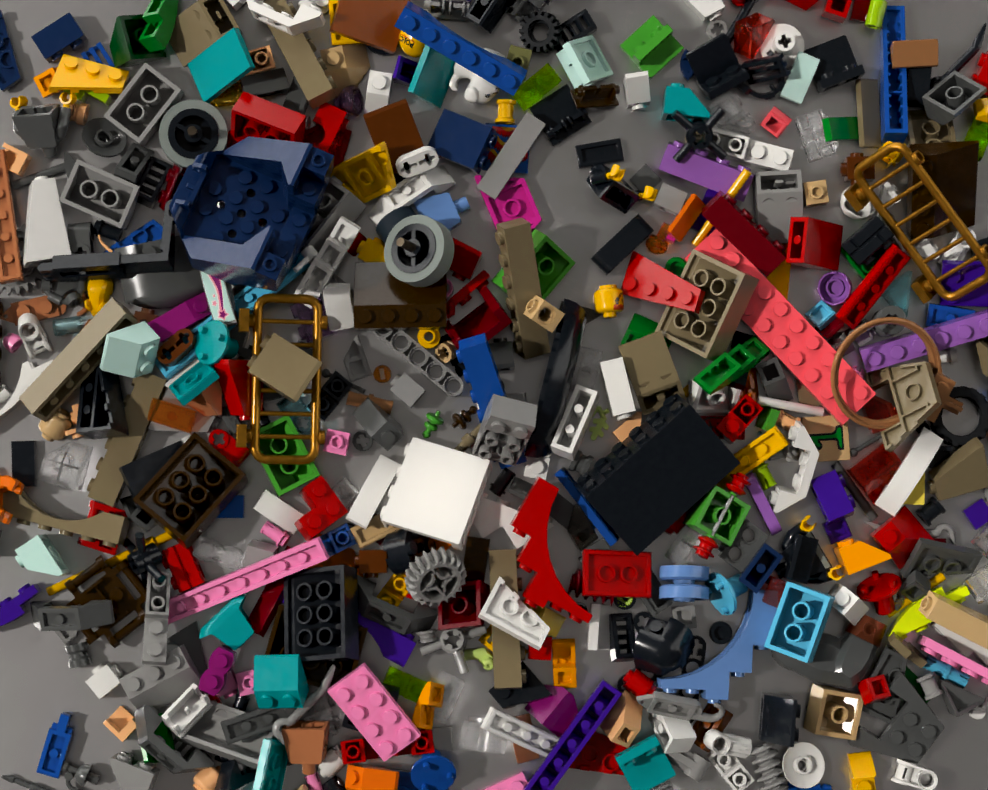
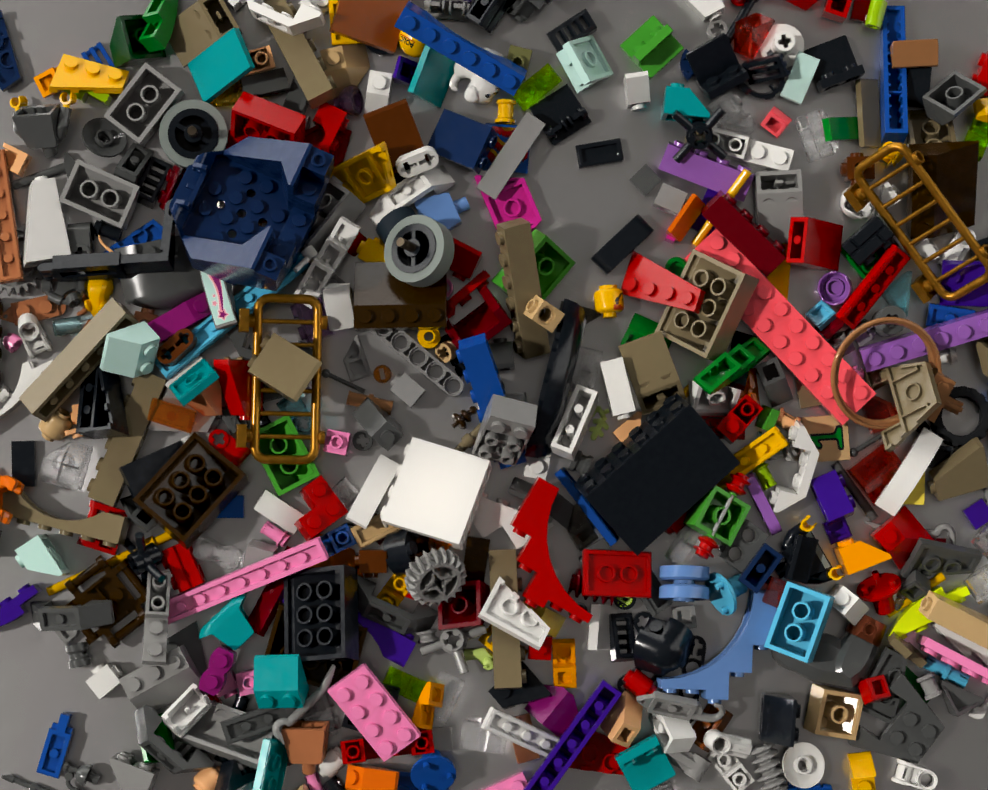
(59, 38): dark blue piece -> none
(79, 113): light nougat wheel -> none
(121, 723): light nougat panel -> none
(215, 343): teal piece -> none
(332, 394): black slope -> none
(431, 425): bright green hair -> none
(502, 482): black pin -> none
(529, 25): black tyre -> none
(595, 97): dark brown hinge -> none
(614, 190): black torso -> none
(657, 243): clear orange plate -> none
(720, 632): black tile -> none
(791, 406): white bar -> none
(815, 194): tan brick -> none
(930, 511): black bush -> none
(964, 59): black piece -> none

